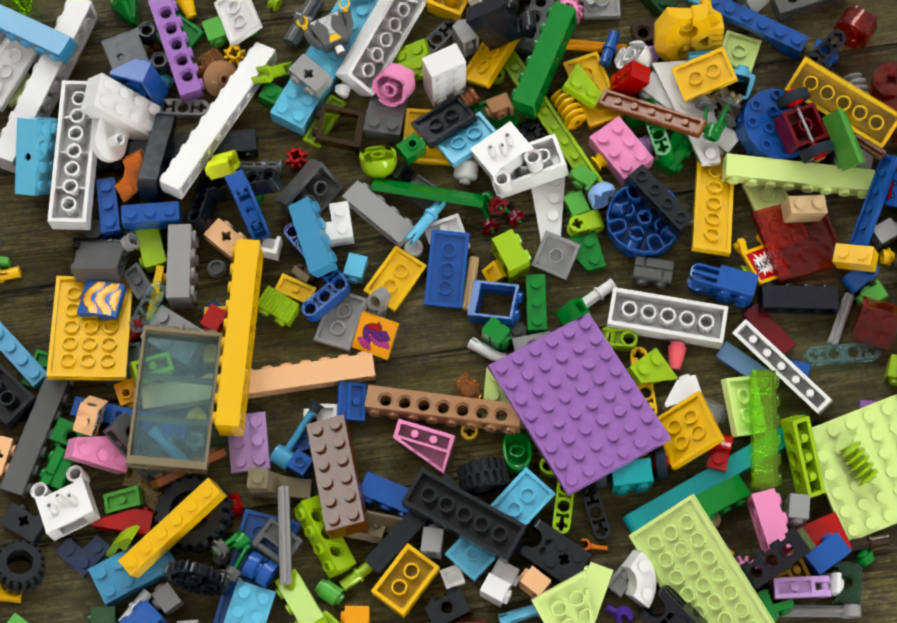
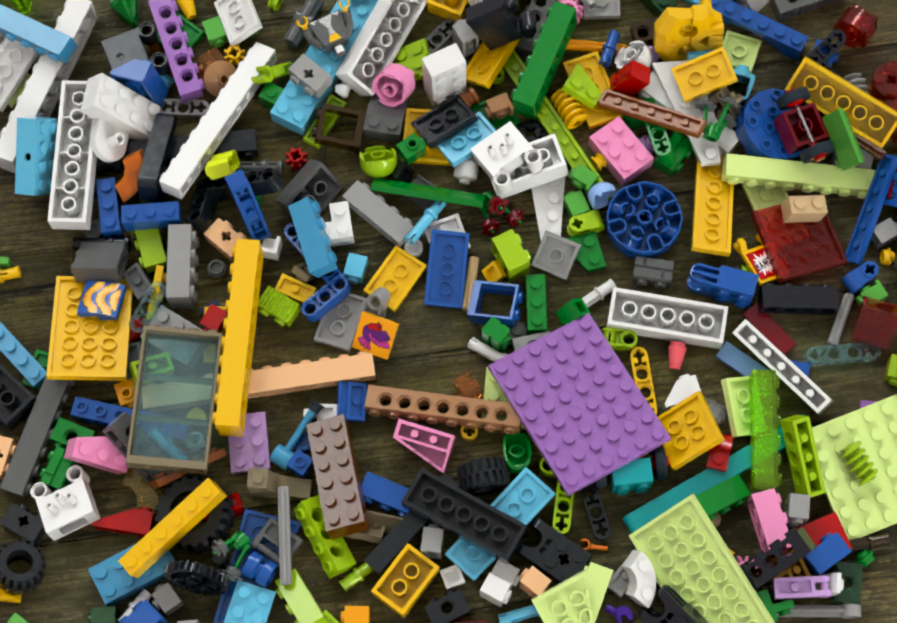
(84, 558): dark blue plate -> none
(90, 418): light nougat torso -> none
(123, 499): bright green plate -> none
(123, 540): lime slope -> none
(130, 242): light grey bush -> none
(330, 592): bright green brick -> none
(651, 369): lime wing -> none
(660, 200): black brick -> none
(855, 257): yellow brick -> none

